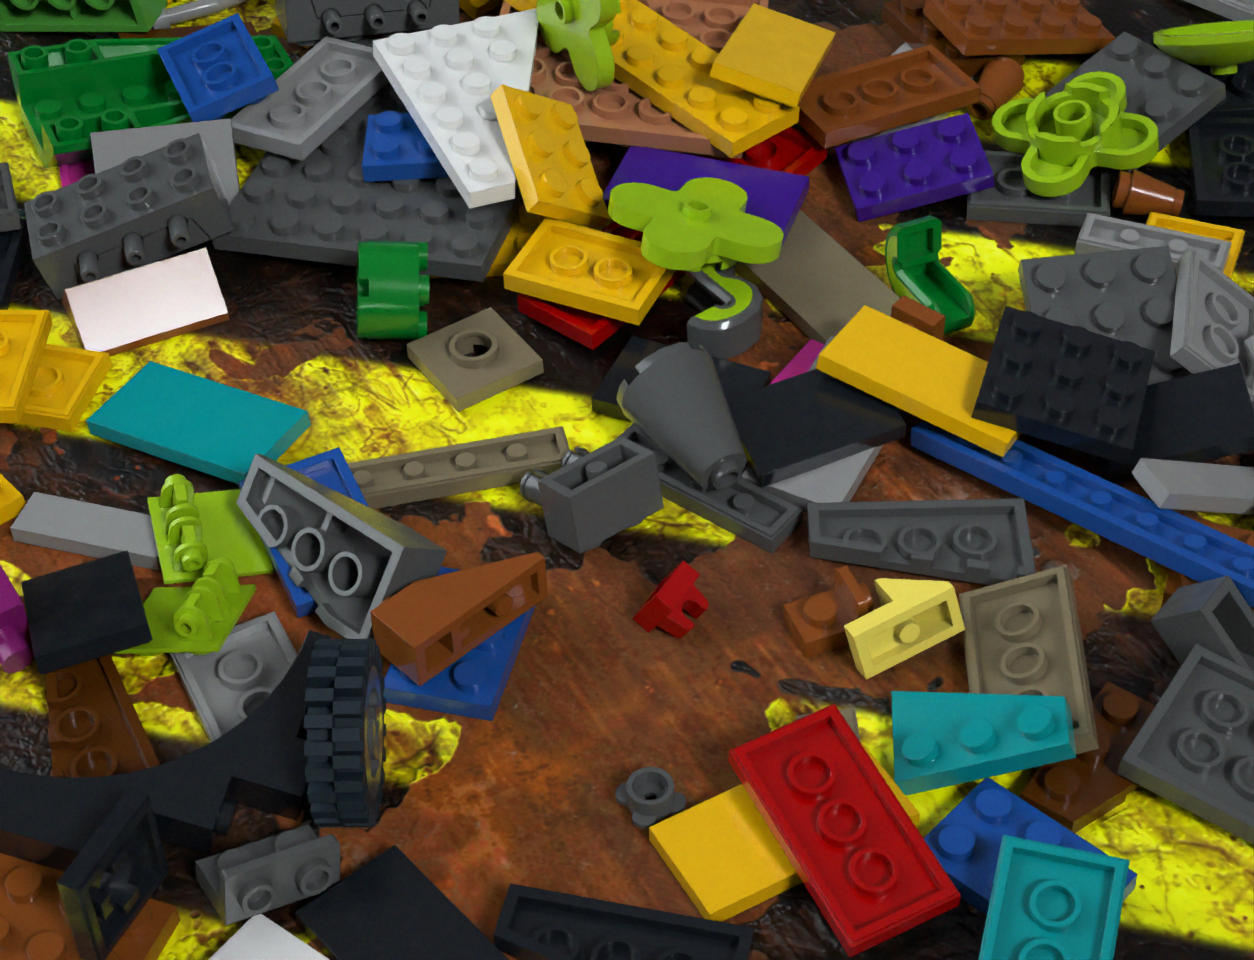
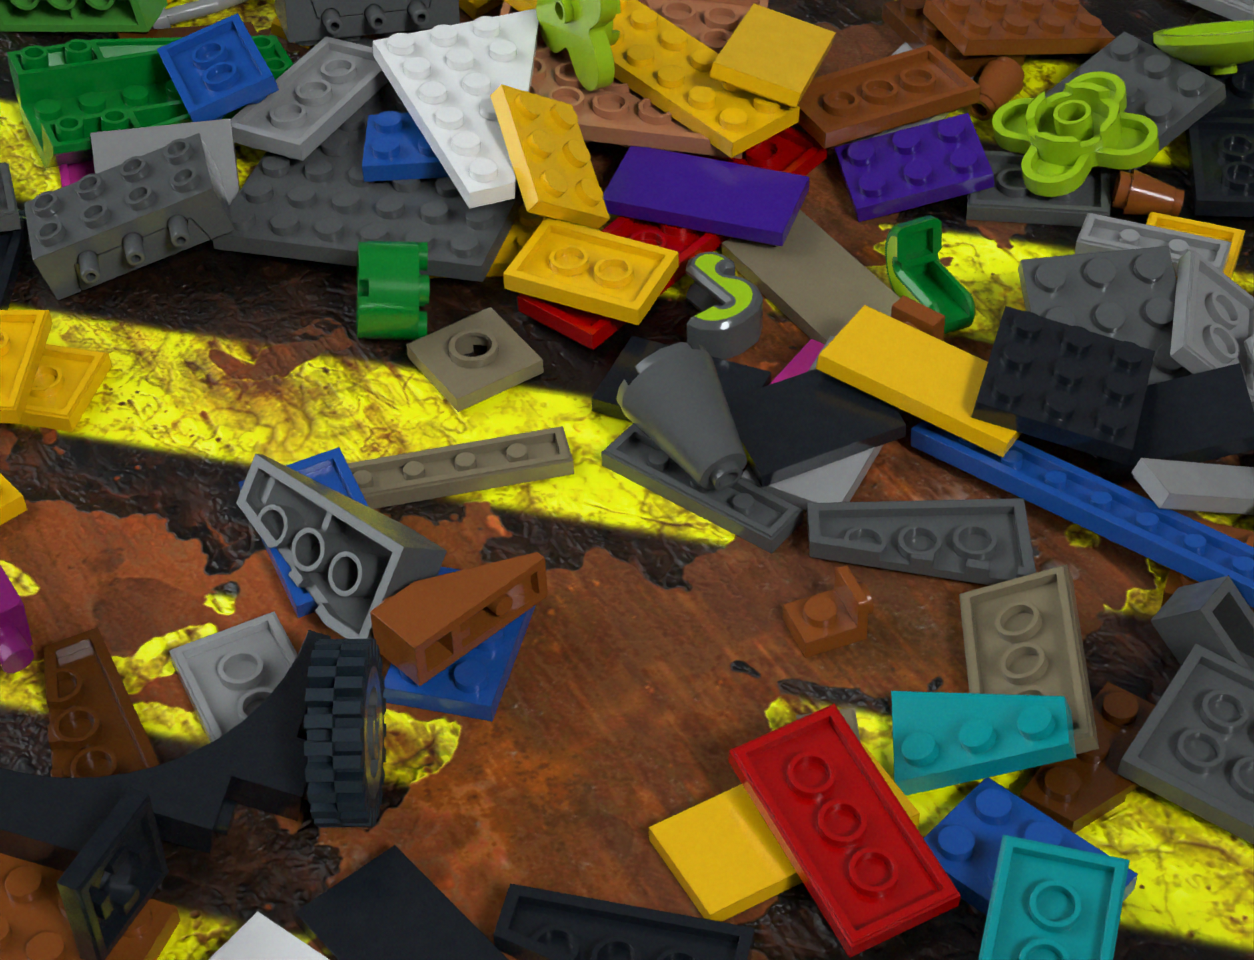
(85, 612): black tile -> none
(86, 529): light grey tile -> none
(146, 304): slope -> none
(195, 616): lime hinge -> none
(197, 422): teal tile -> none
(201, 528): lime hinge -> none
(269, 873): dark grey bracket -> none
(596, 493): dark grey brick -> none
(650, 784): dark grey plate -> none
(668, 599): red tile -> none
(695, 224): lime plant -> none
(908, 622): light yellow slope -> none

